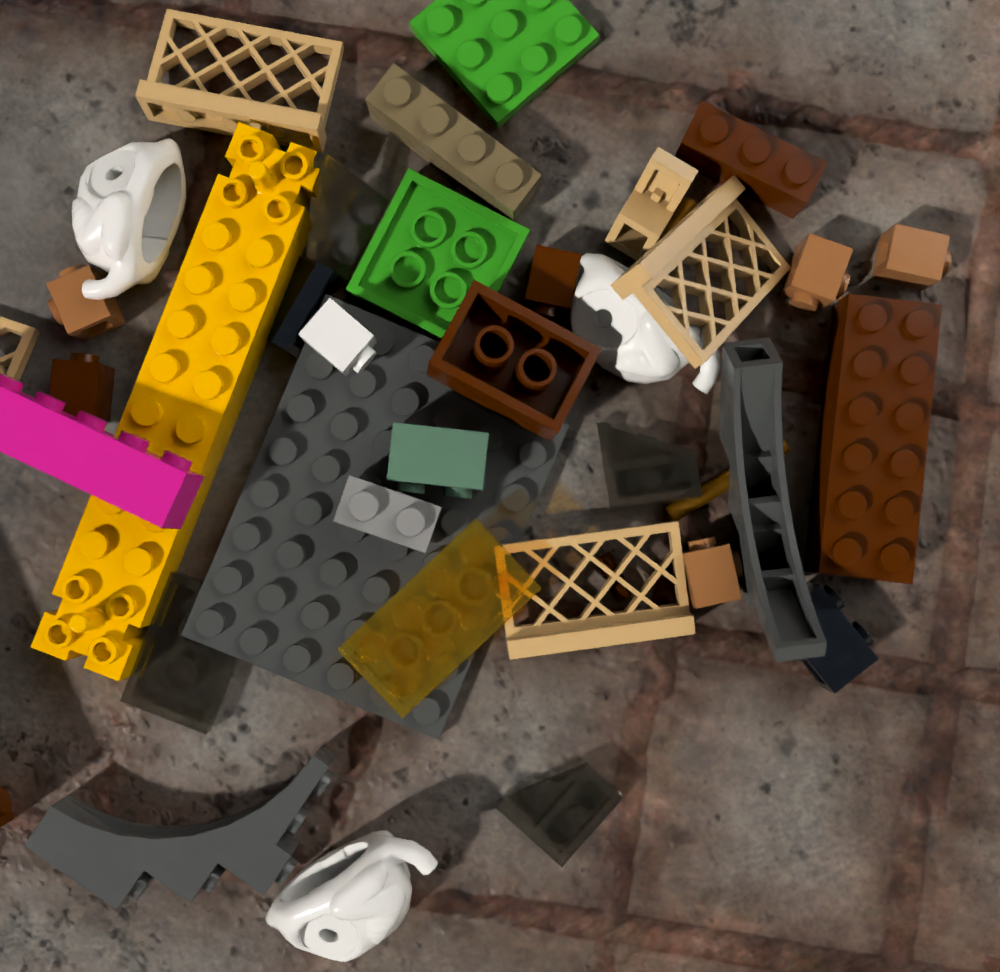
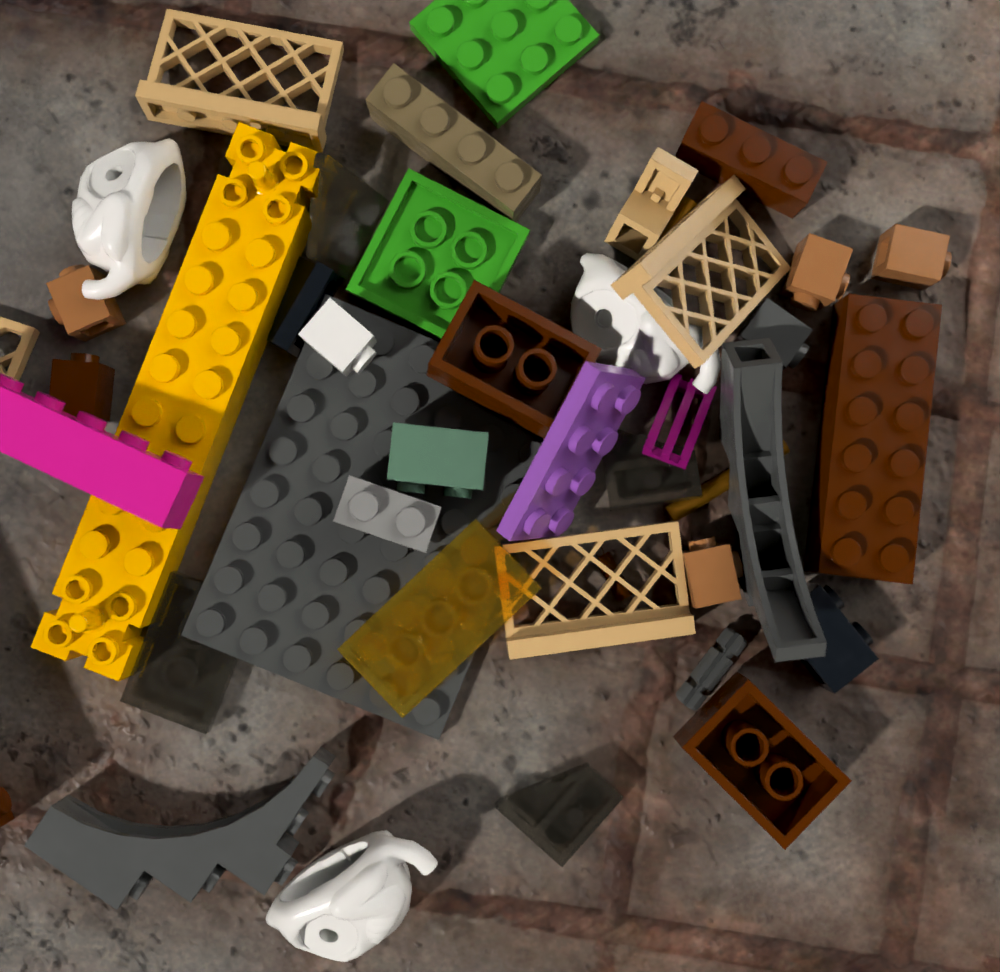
(552, 282): reddish brown brick -> none
(572, 451): none -> medium lavender plate
(689, 391): none -> magenta tile
(711, 669): none -> dark grey axle
(761, 759): none -> reddish brown brick
(783, 329): none -> dark grey brick

